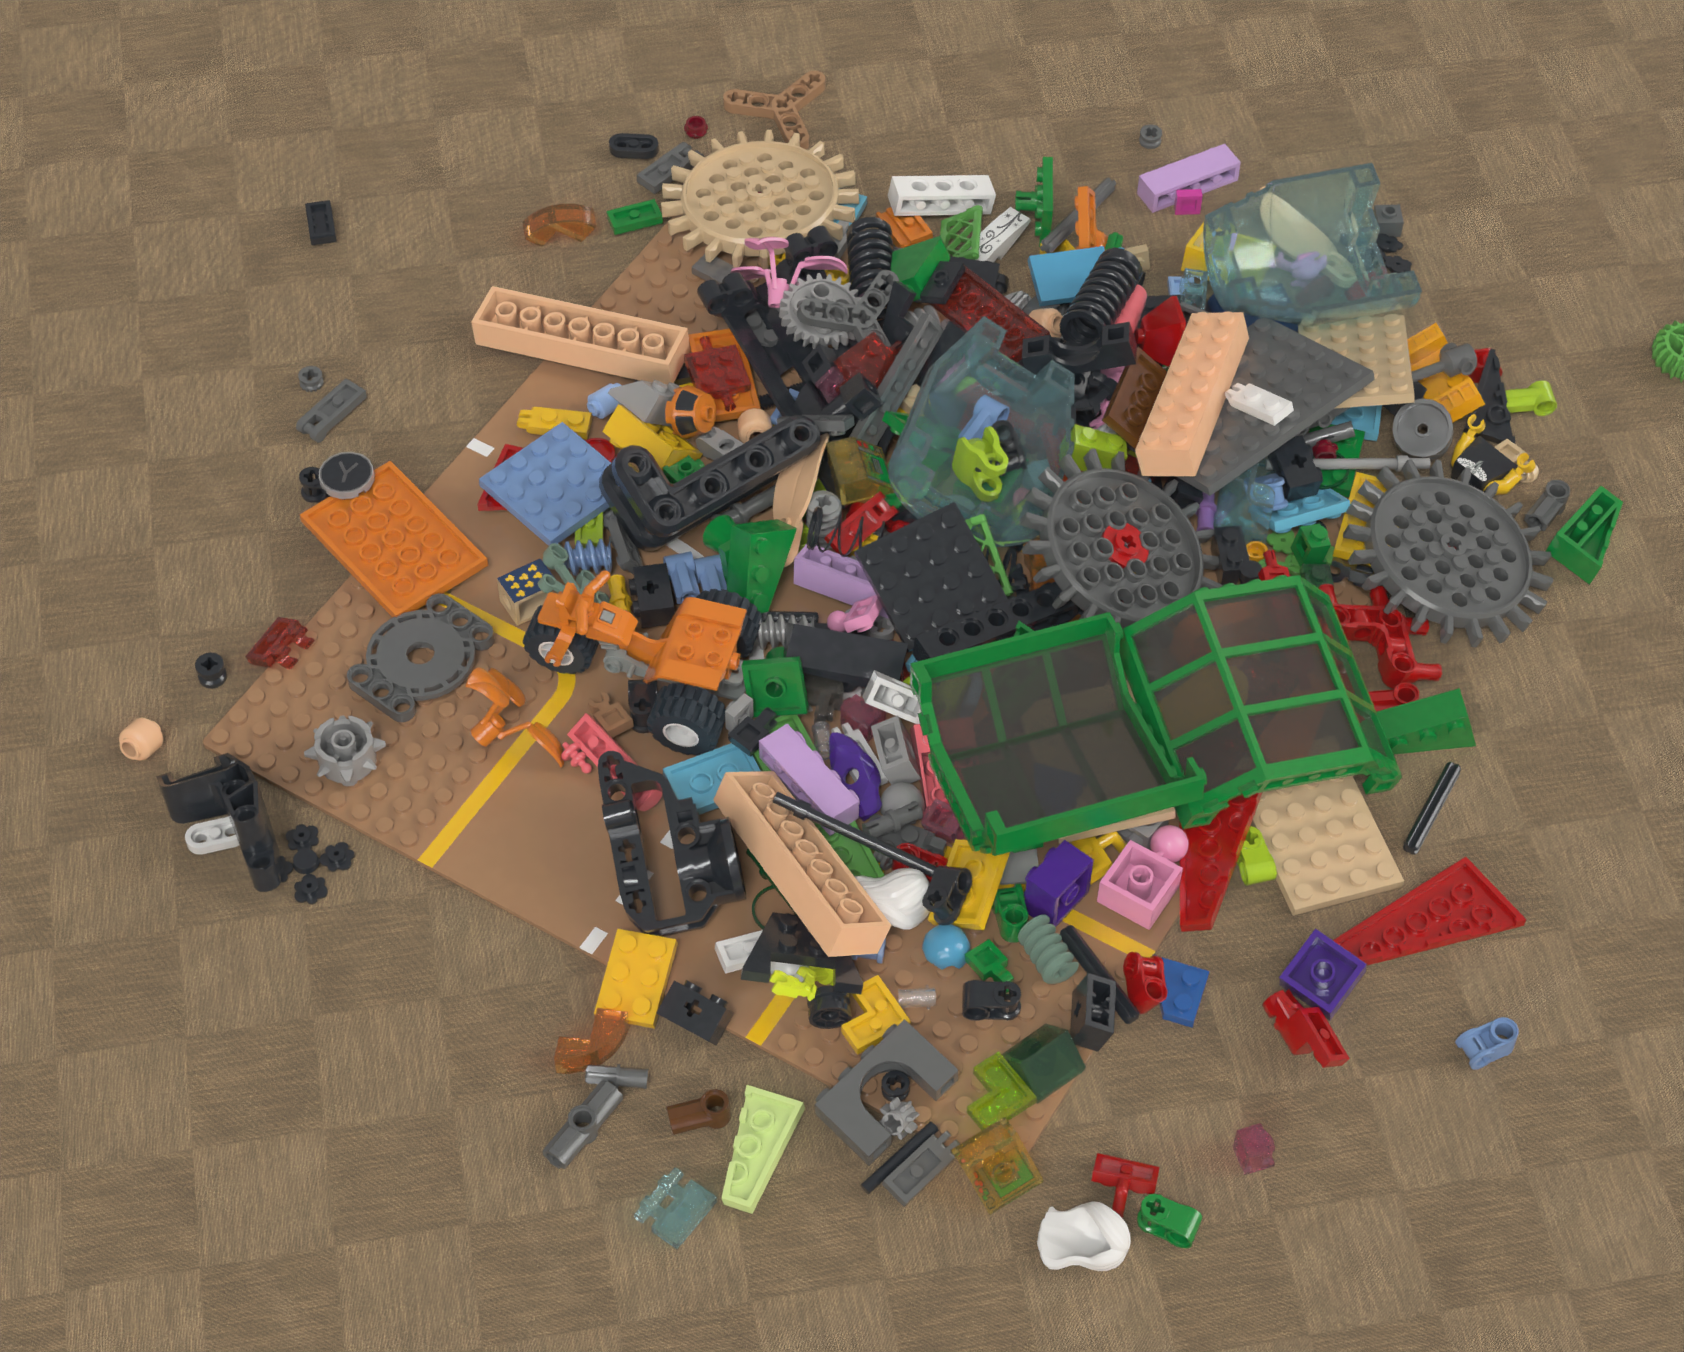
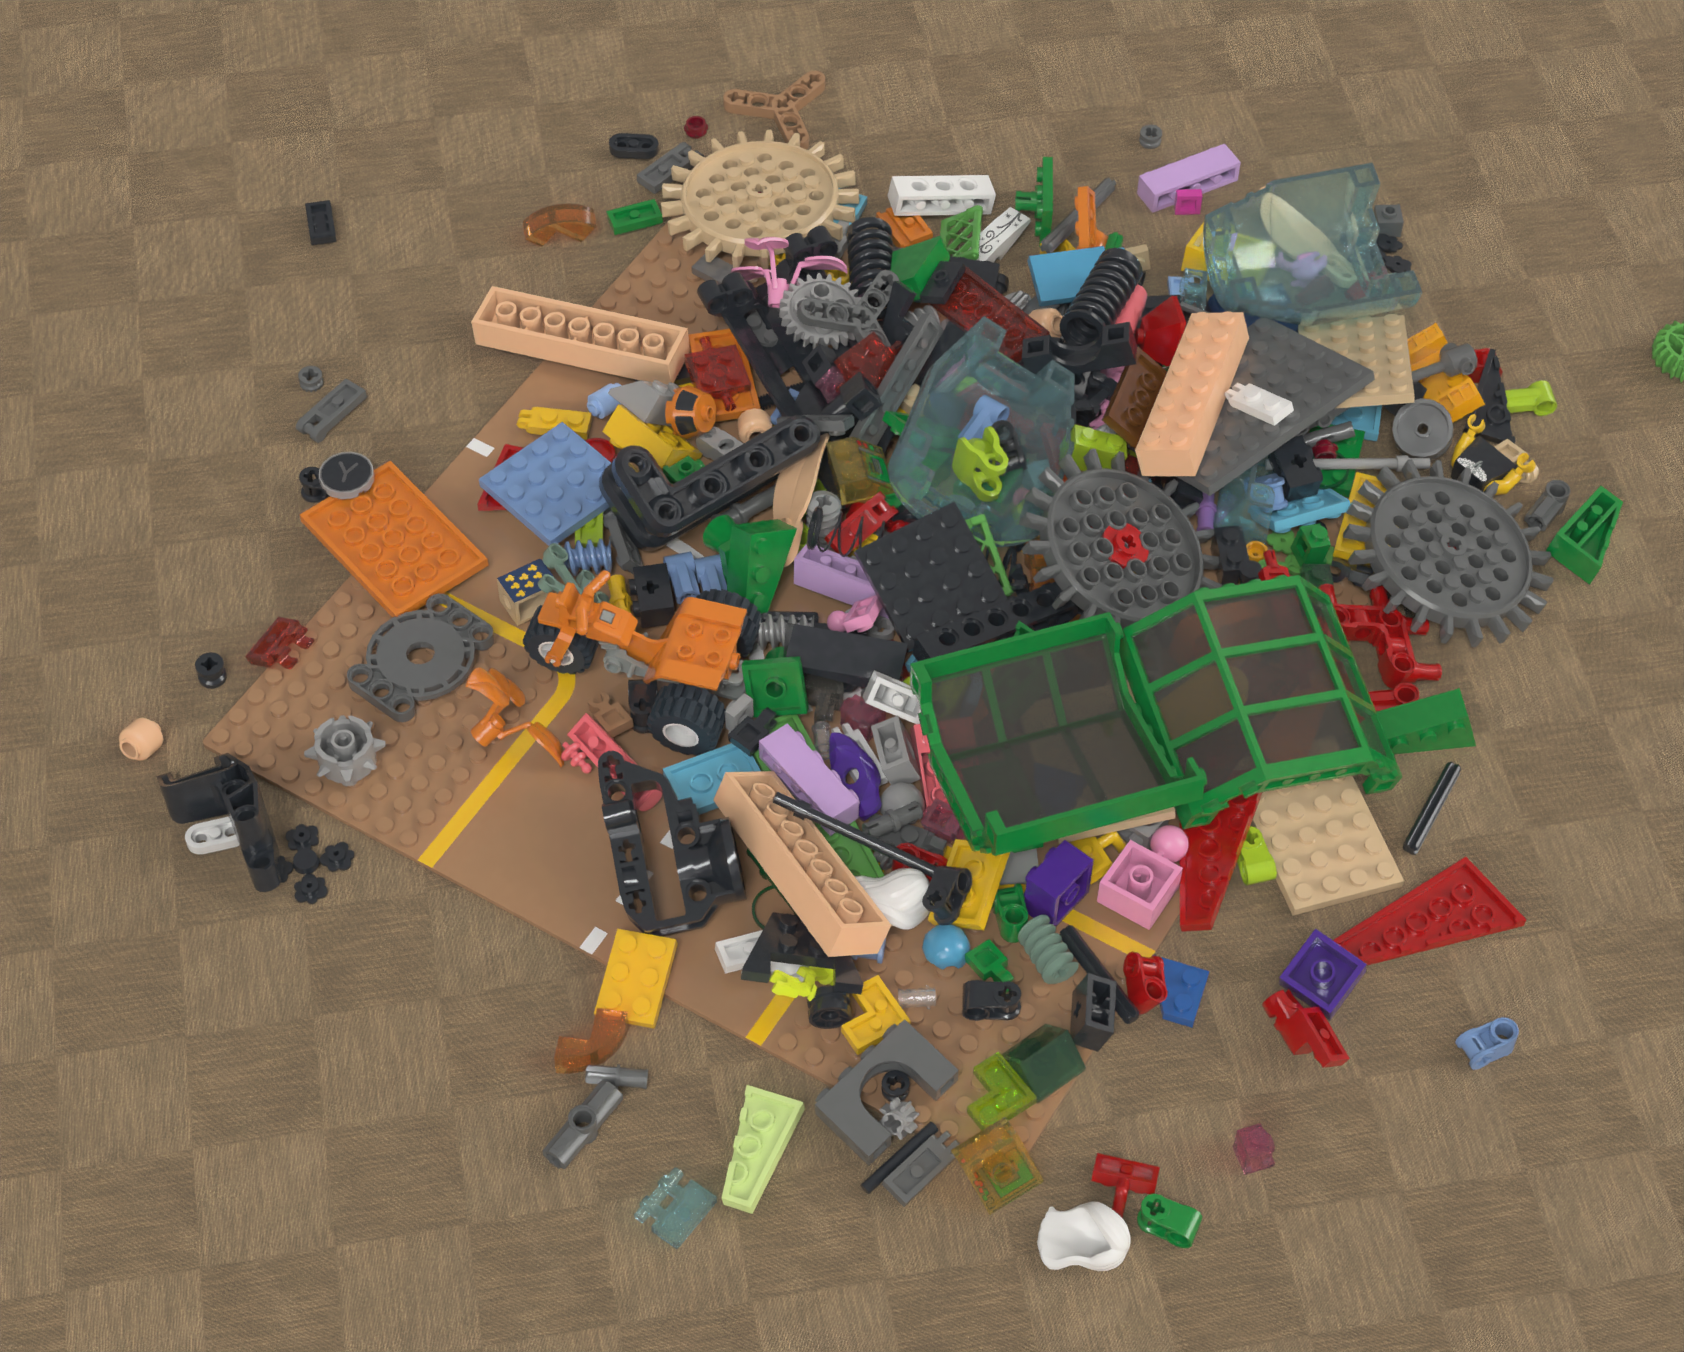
(678, 1009): black brick -> none
(696, 1113): reddish brown piece -> none

